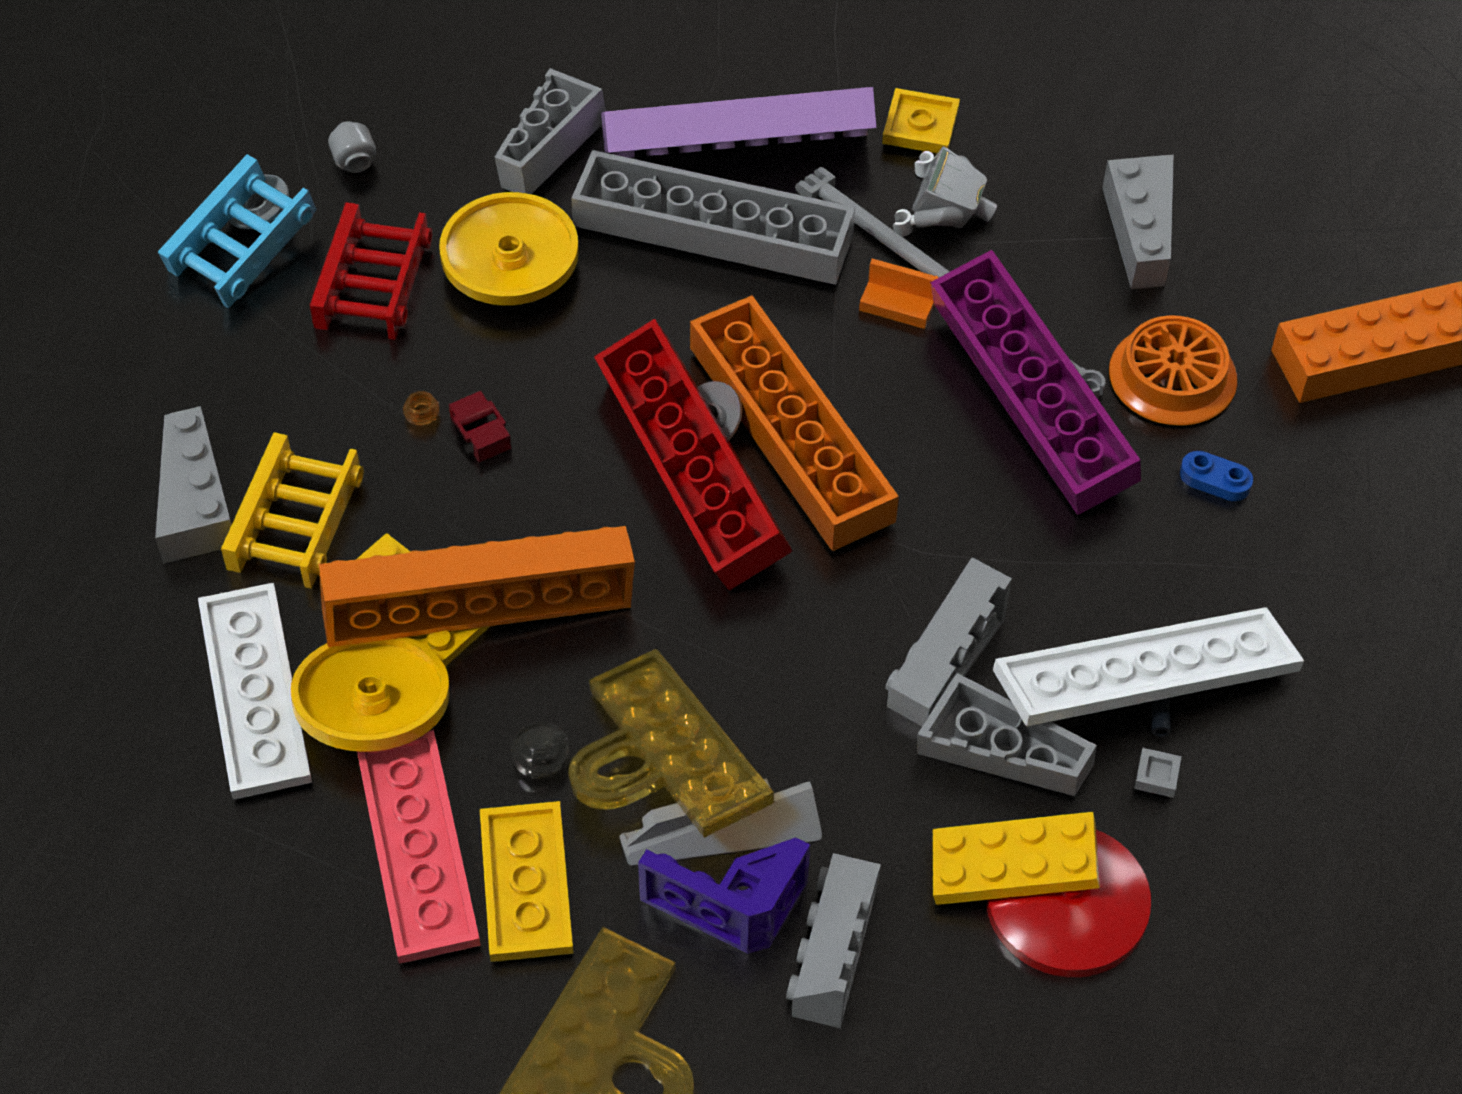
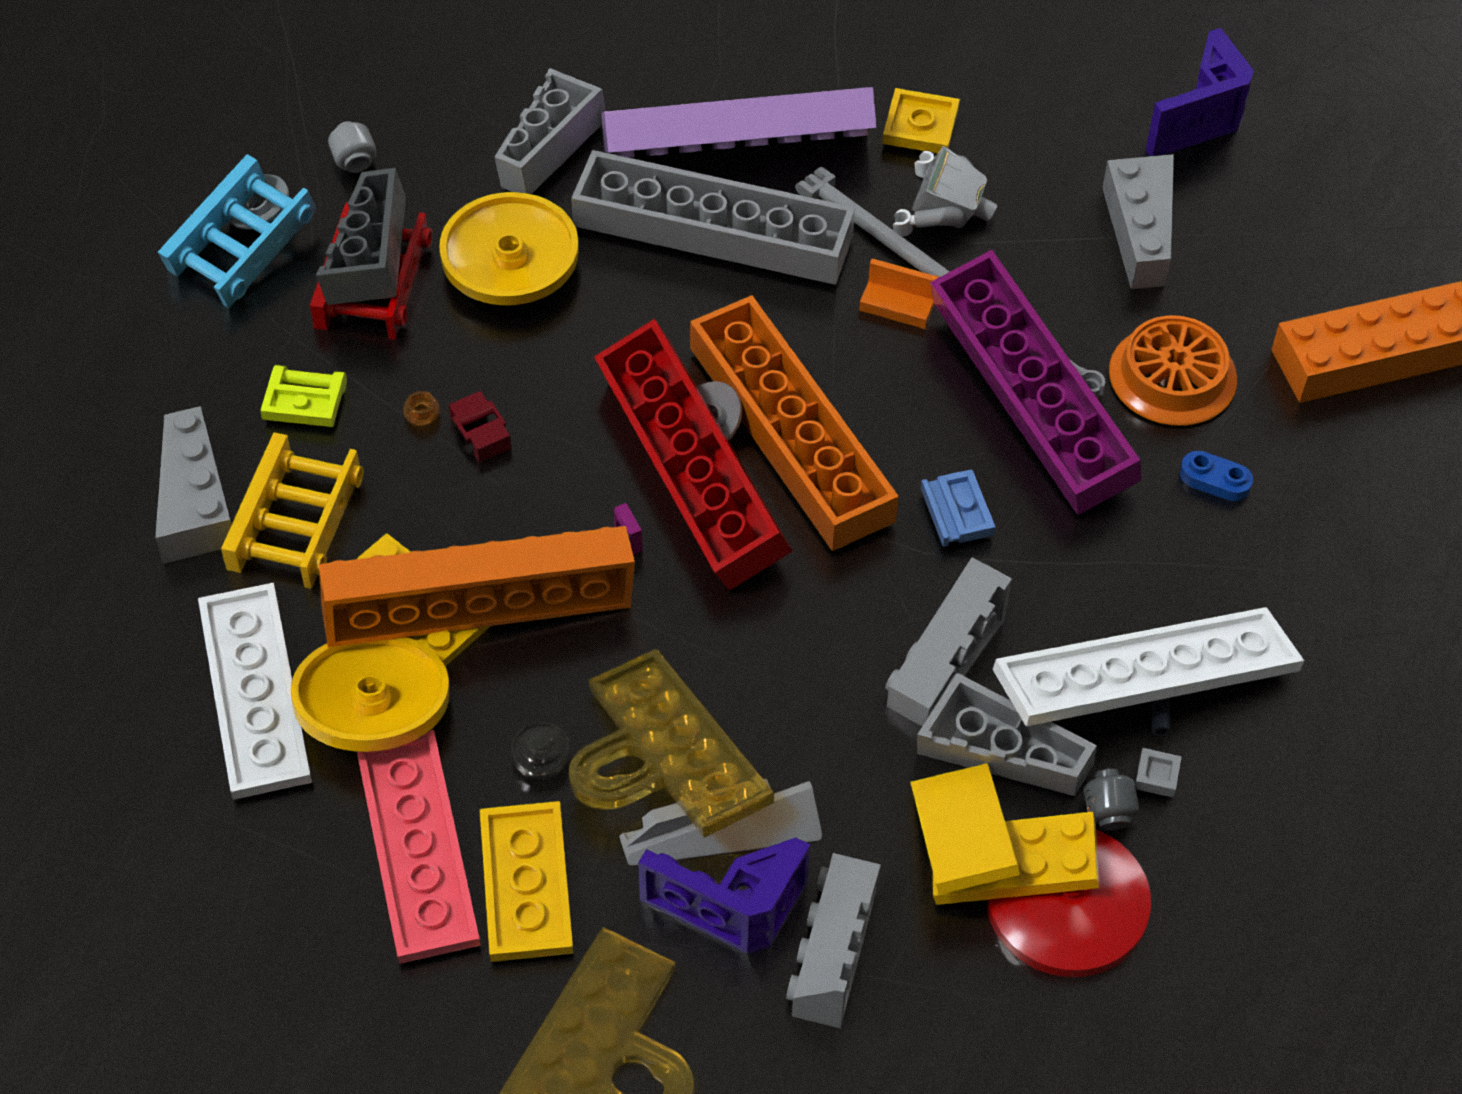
(303, 403): none -> neon yellow plate
(368, 246): none -> dark grey wedge
(624, 517): none -> magenta tile
(958, 507): none -> medium blue plate
(964, 829): none -> yellow tile
(1111, 799): none -> dark grey head
(1211, 108): none -> dark purple bracket

